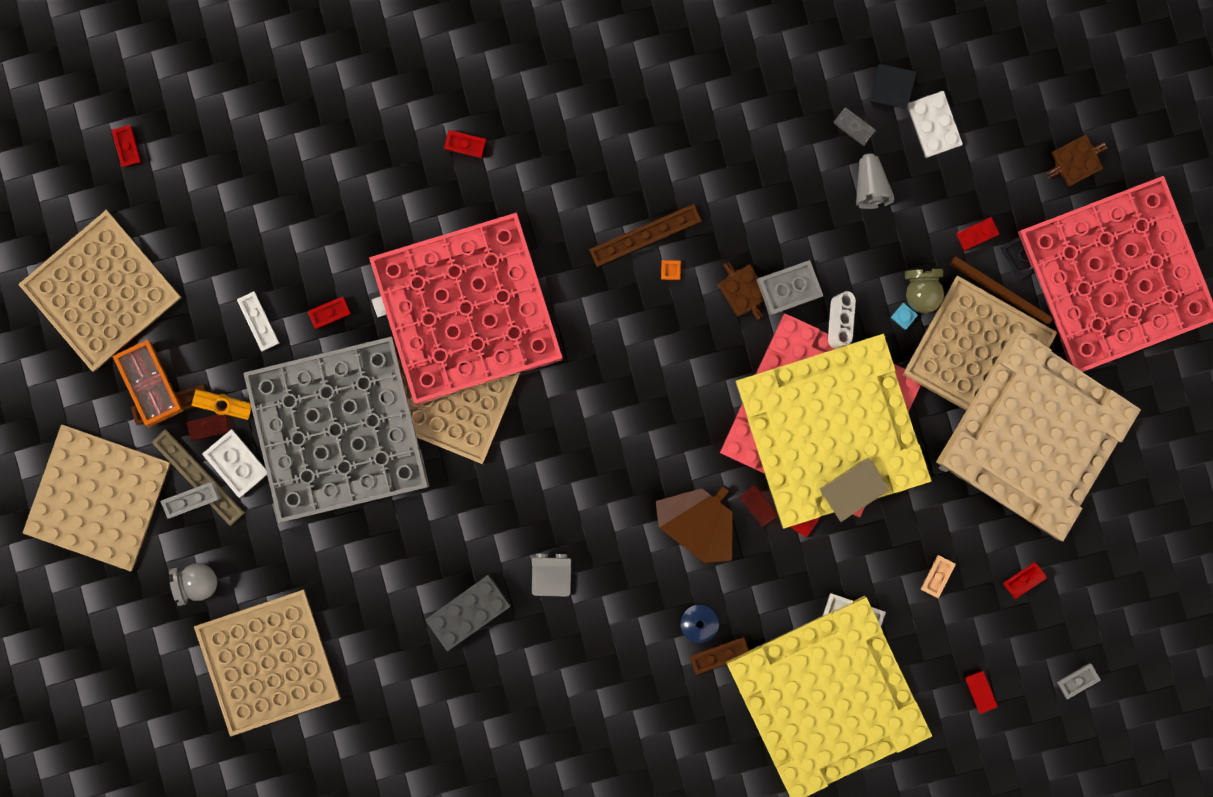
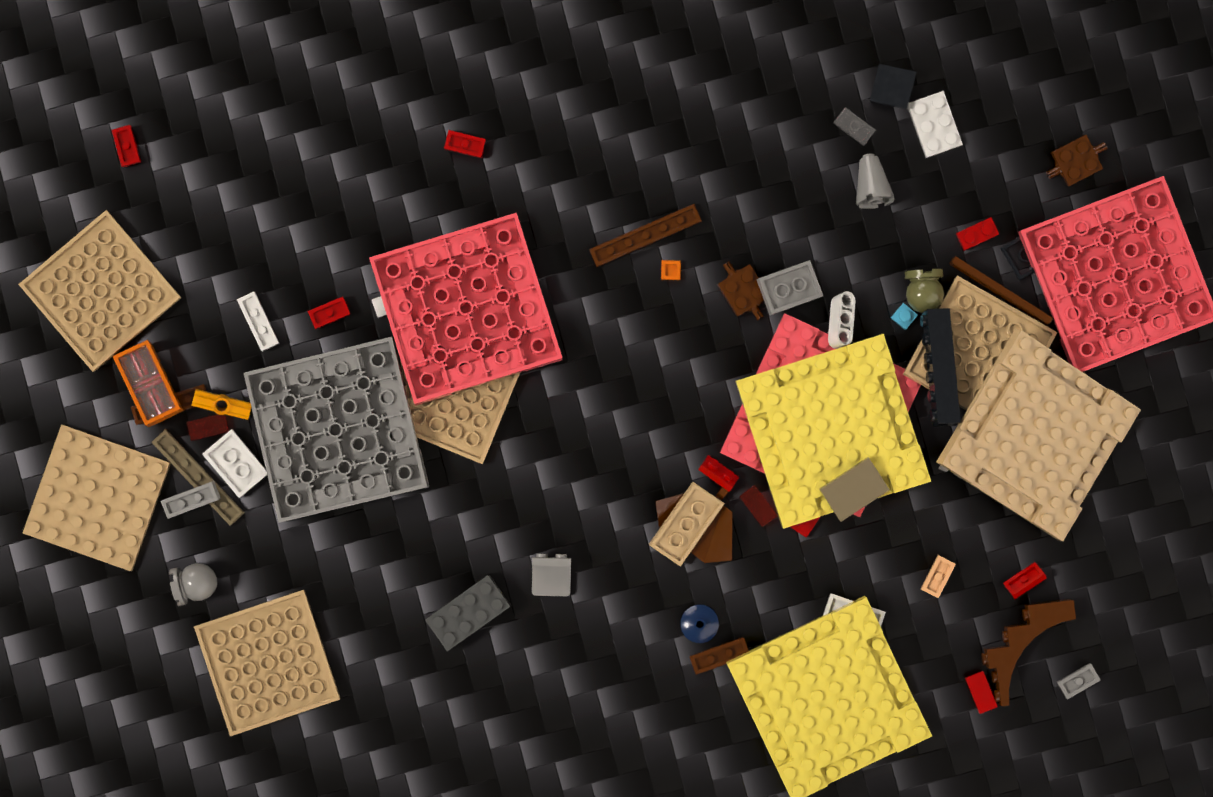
(686, 524): none -> tan tile
(718, 473): none -> red plate
(940, 367): none -> black brick
(1017, 637): none -> reddish brown arch

